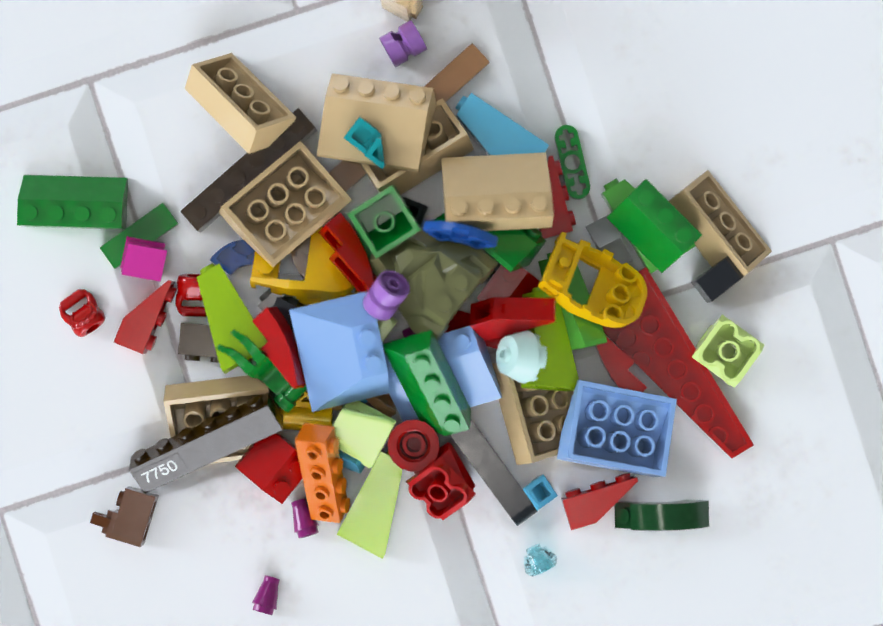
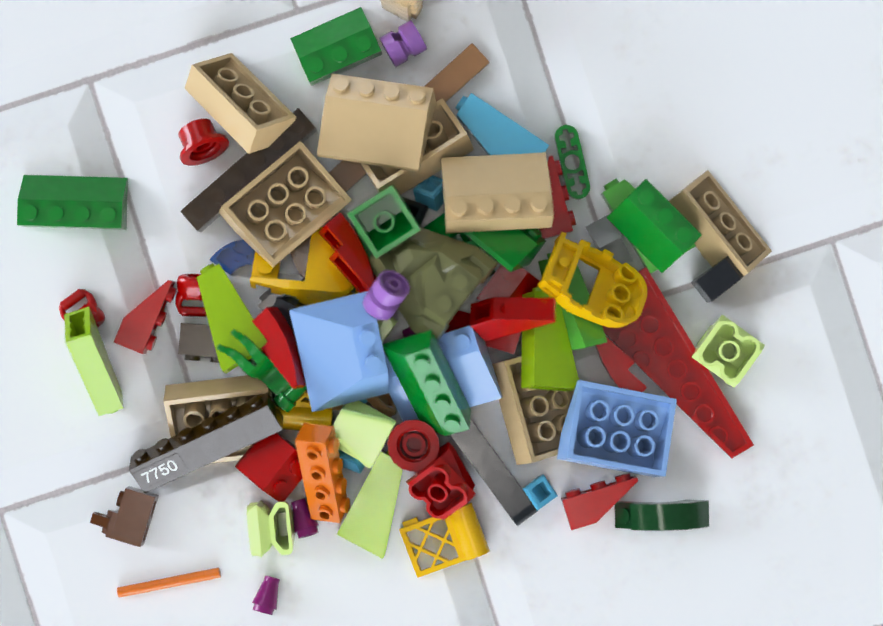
(92, 361): none -> slope
(143, 259): dark pink piece -> none
(149, 227): green tile -> none
(168, 582): none -> orange bar
(201, 142): none -> red piece
(270, 528): none -> yellowish green piece
(336, 46): none -> green slope
(367, 140): teal slope -> none
(430, 193): none -> medium azure slope
(460, 233): blue tile -> none
(465, 535): none -> yellow piece
(521, 356): light aqua cone -> none
(539, 560): clear light blue cone -> none

